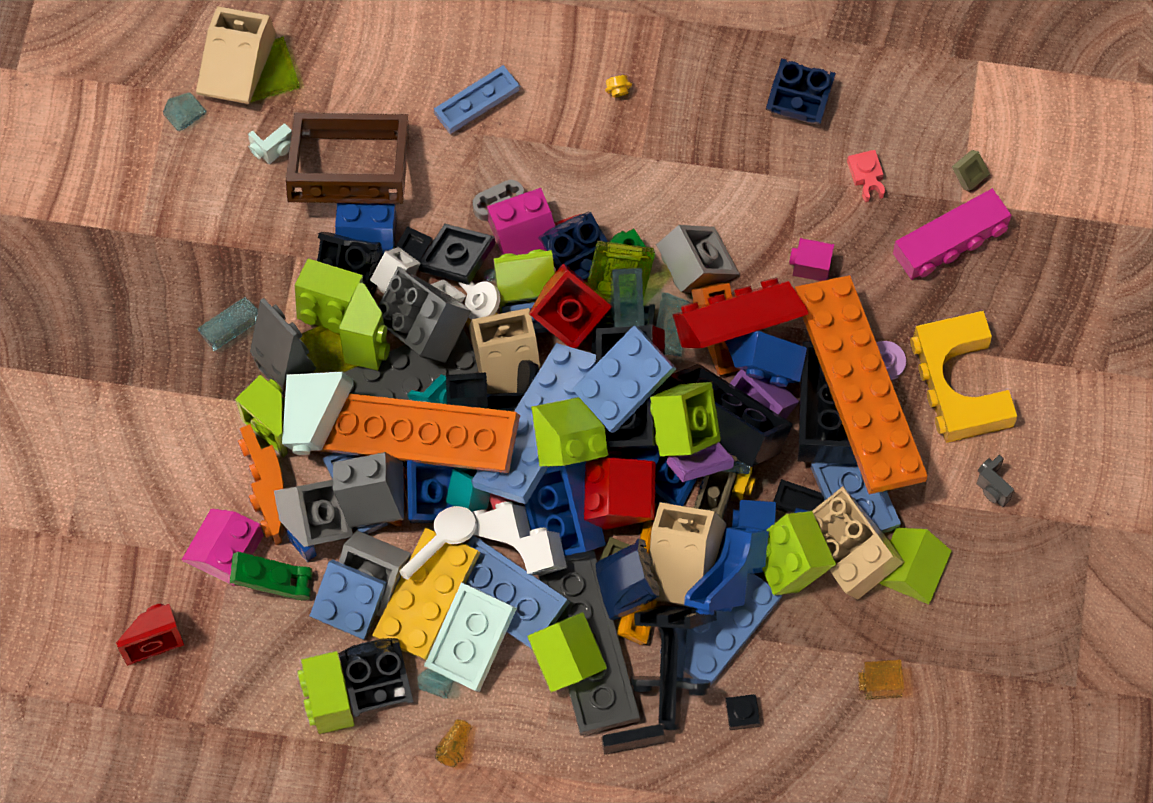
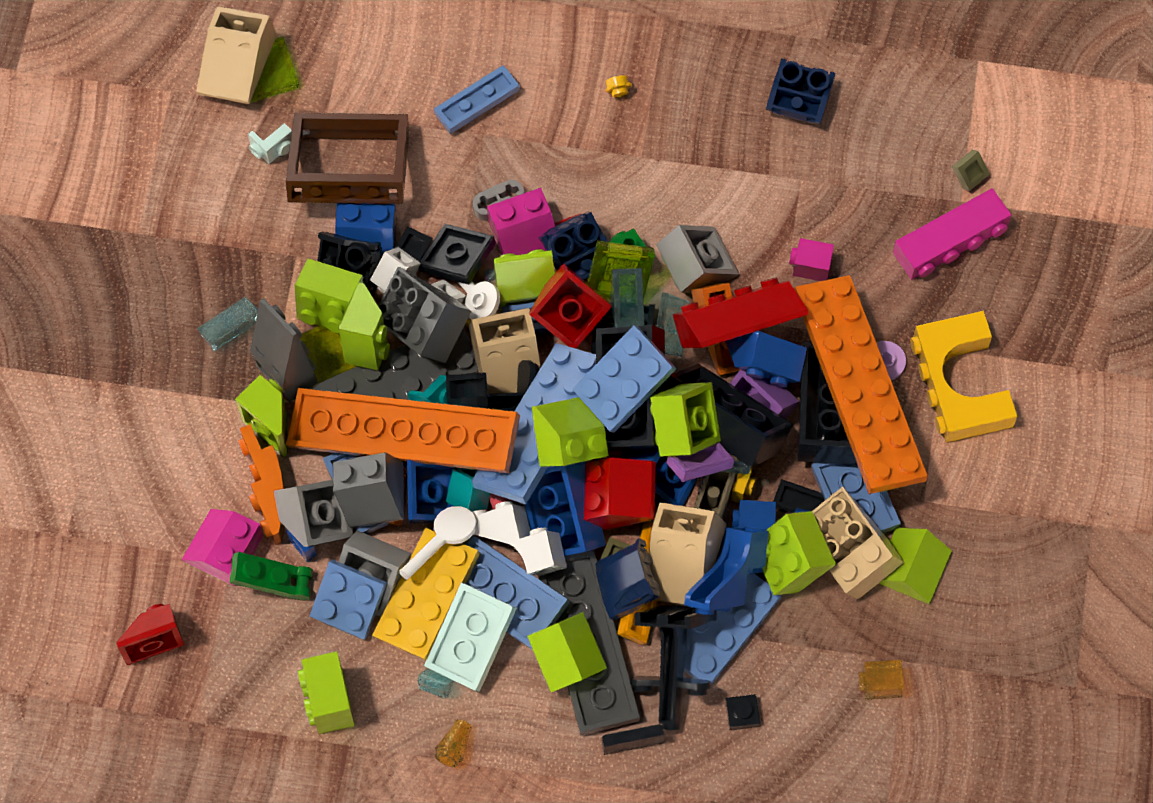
(183, 111): clear light blue slope -> none
(312, 409): light aqua slope -> none
(375, 675): black slope -> none
(867, 171): coral plate -> none
(993, 485): dark grey bracket -> none

